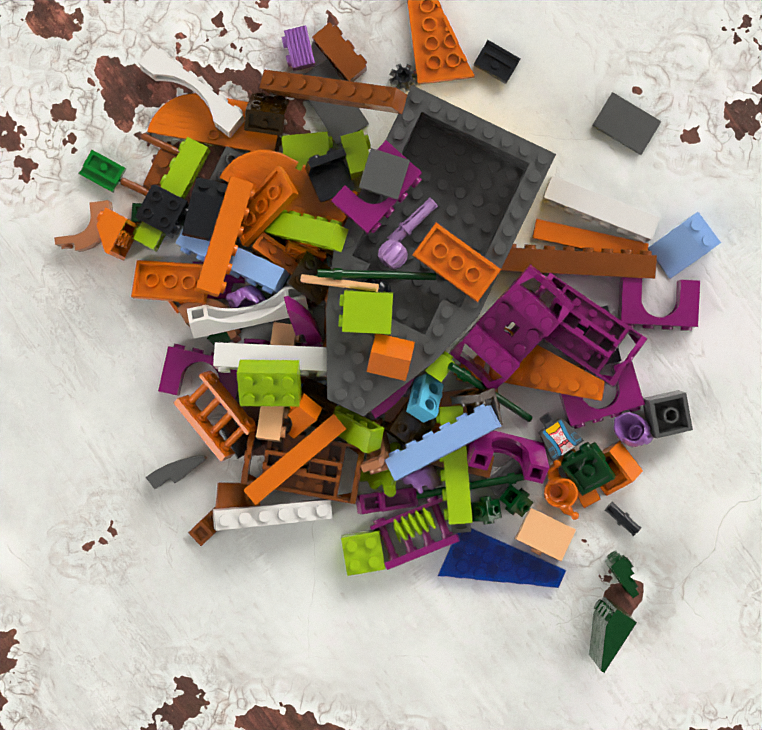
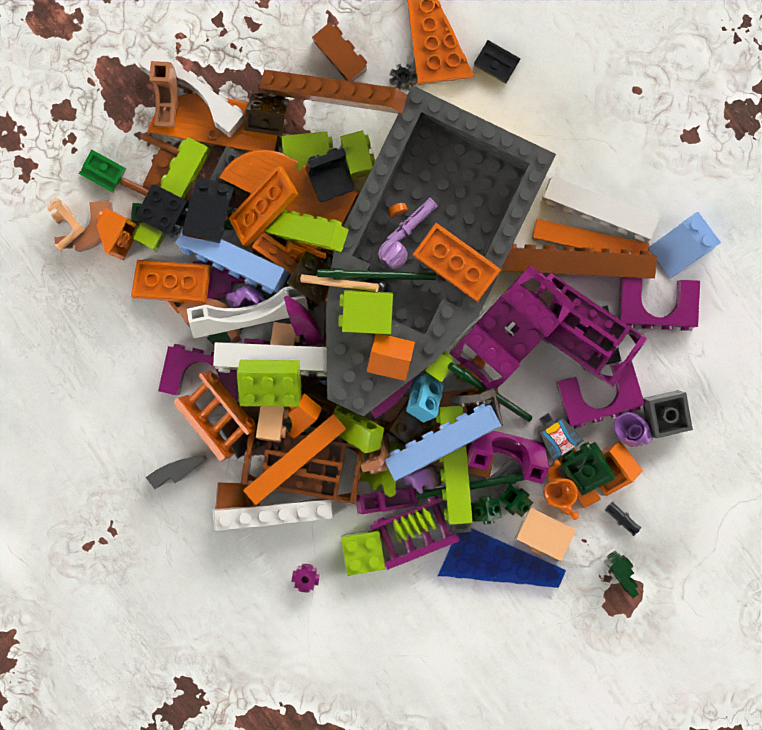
(62, 213): none -> light nougat piece
(166, 91): none -> nougat arch
(204, 529): dark orange slope -> none
(224, 236): orange brick -> none
(299, 48): medium lavender brick -> none
(308, 571): none -> magenta brick
(336, 118): dark grey tile -> none
(369, 215): magenta arch -> none
(384, 174): dark grey tile -> none
(397, 210): none -> orange tile
(554, 374): orange wing -> none
(609, 631): dark green slope -> none
(626, 123): dark grey tile -> none

